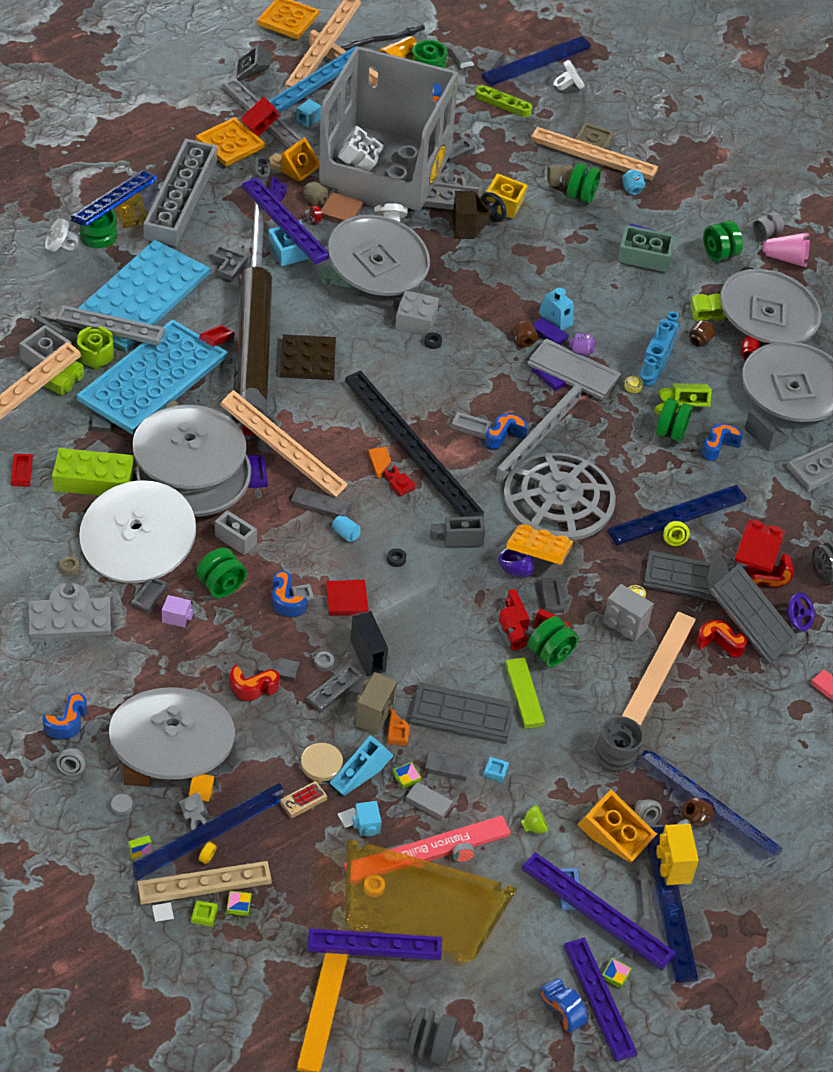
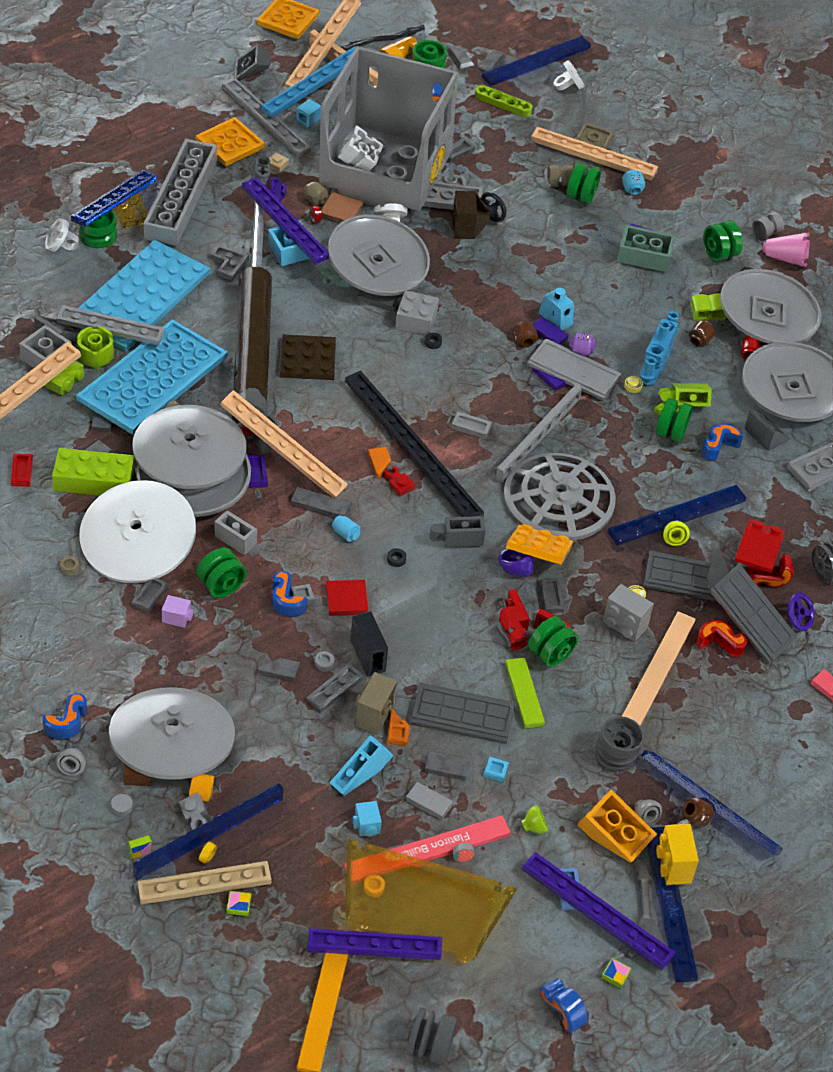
(69, 615): light grey plate -> none
(162, 912): white sticker -> none
(204, 913): lime tile -> none
(217, 335): red tile -> none
(253, 687): red animal -> none
(260, 116): red brick -> none
(299, 160): light orange slope -> none
(303, 799): tile -> none
(321, 762): tan tile -> none
(347, 817): white sticker -> none
(407, 775): tile -> none
(503, 425): blue animal -> none
(510, 191): yellow brick -> none
(600, 1000): dark purple tile -> none

